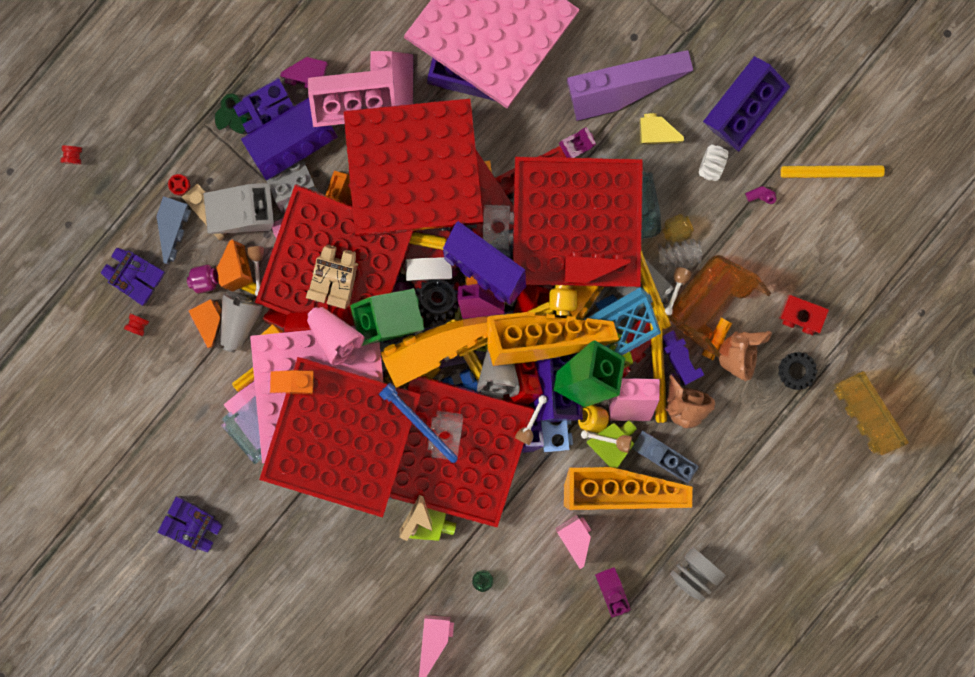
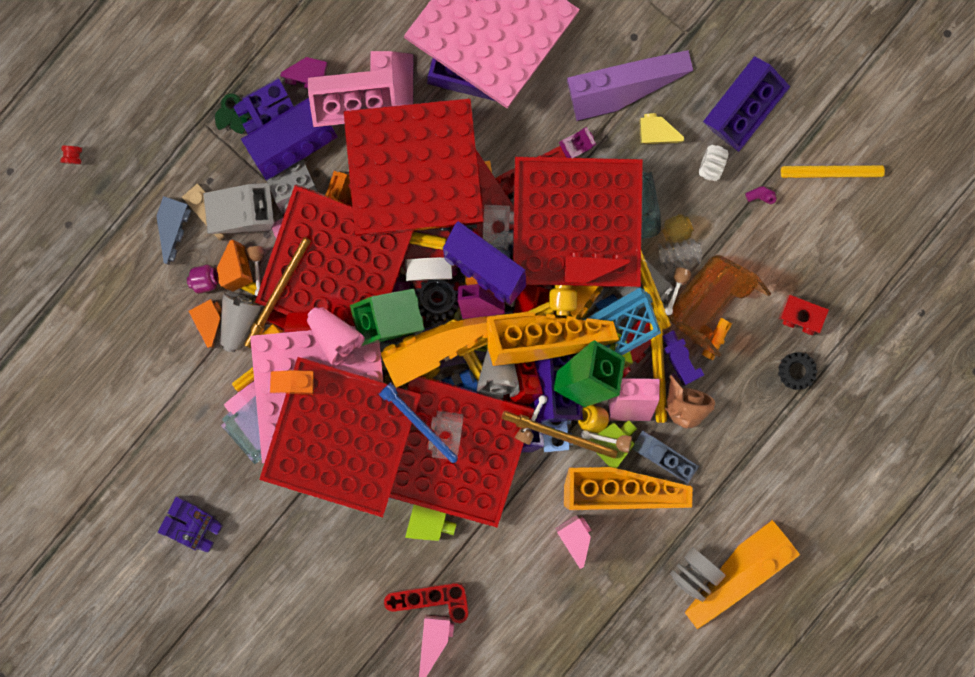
(128, 271): dark purple hips -> none
(136, 325): red wheel -> none
(176, 182): red wheel -> none
(258, 326): none -> pearl gold bar
(333, 278): tan hips -> none
(418, 515): tan slope -> none
(425, 601): none -> red beam
(482, 577): clear green wheel -> none
(523, 422): none -> pearl gold bar
(613, 592): magenta slope -> none
(740, 353): nougat head -> none
(745, 570): none -> light orange wedge
(870, 413): clear yellow slope -> none

